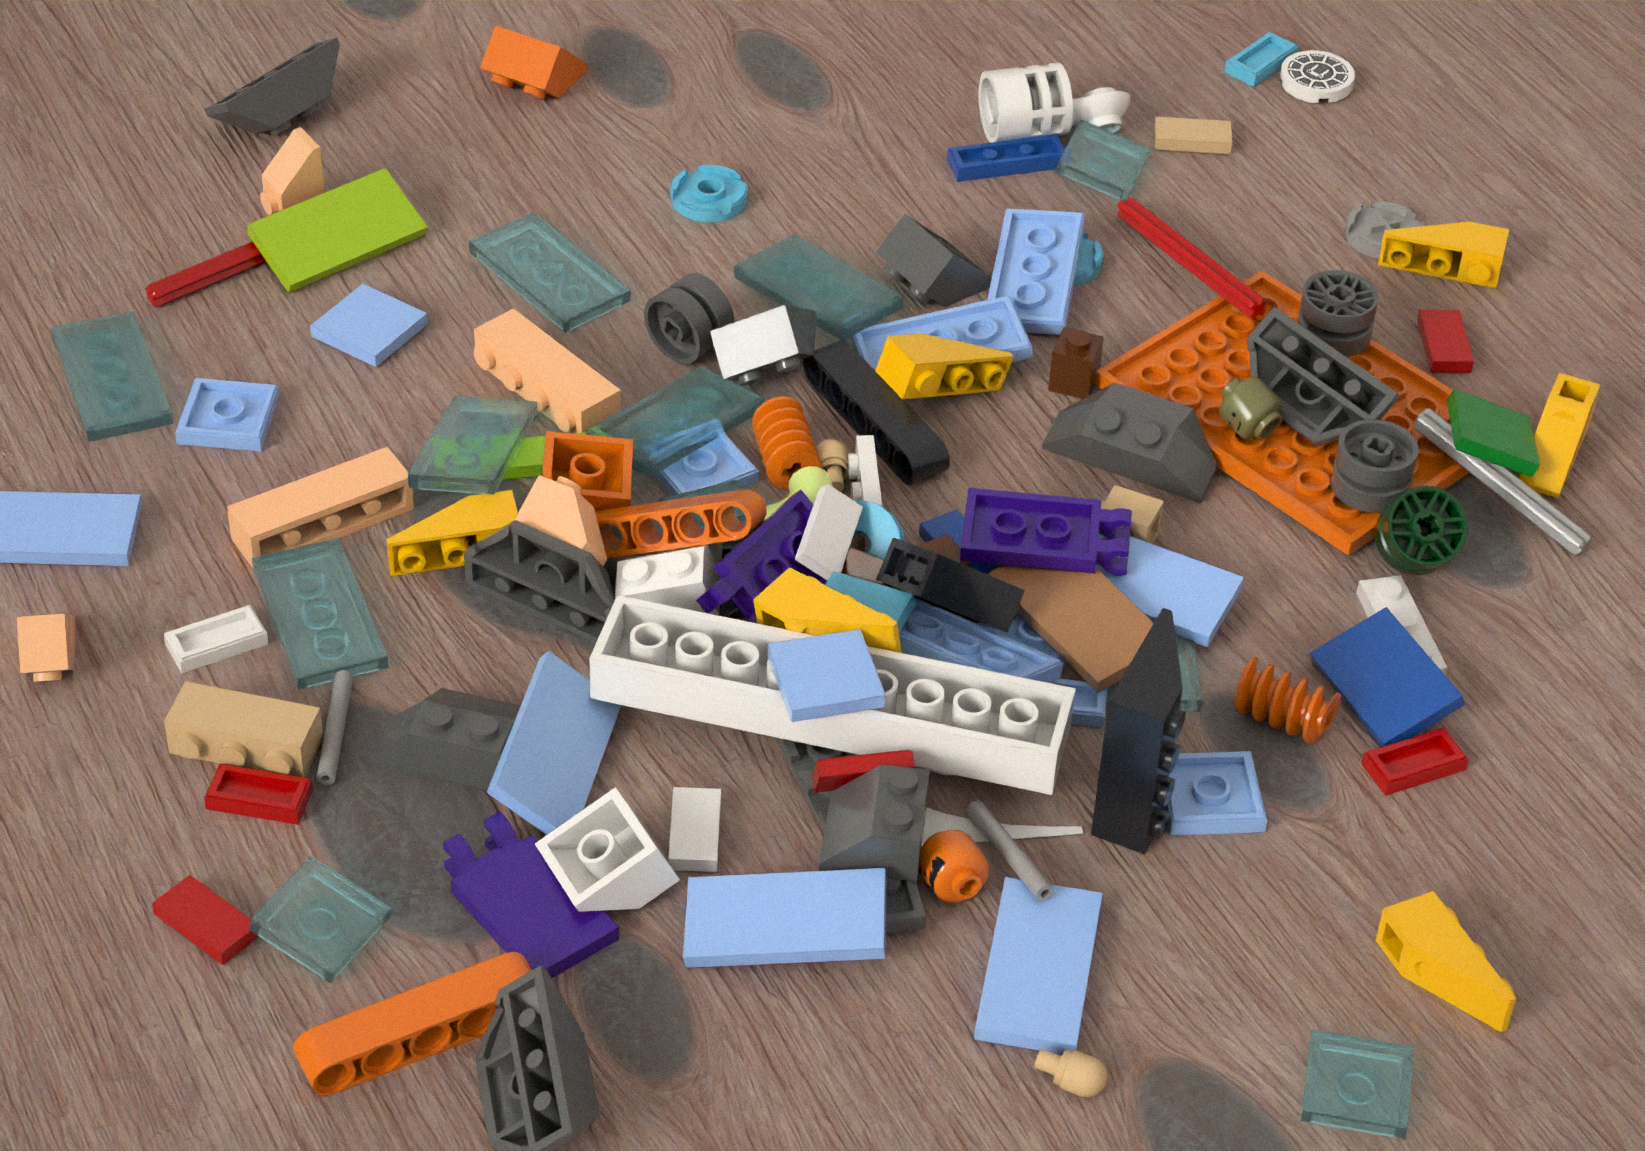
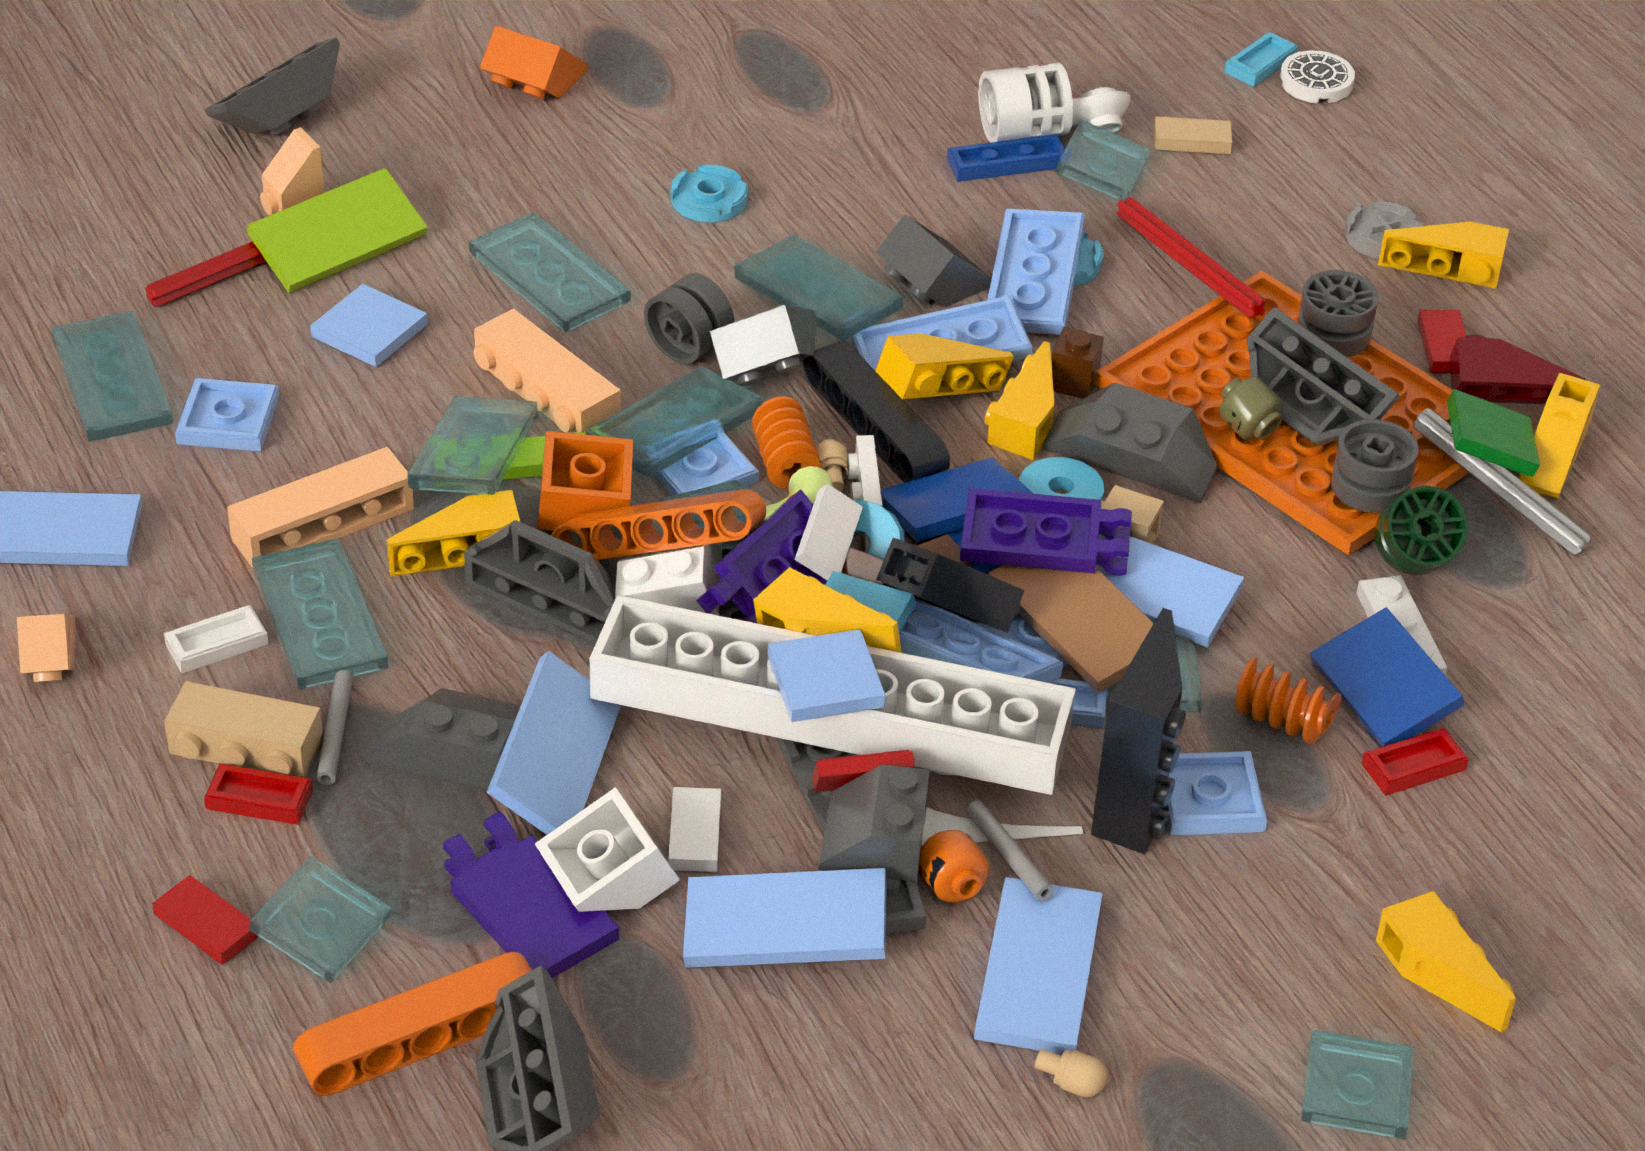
(564, 514): light nougat slope -> none
(939, 501): none -> blue tile
(1025, 409): none -> yellow slope
(1063, 474): none -> medium azure tile
(1501, 371): none -> dark red slope

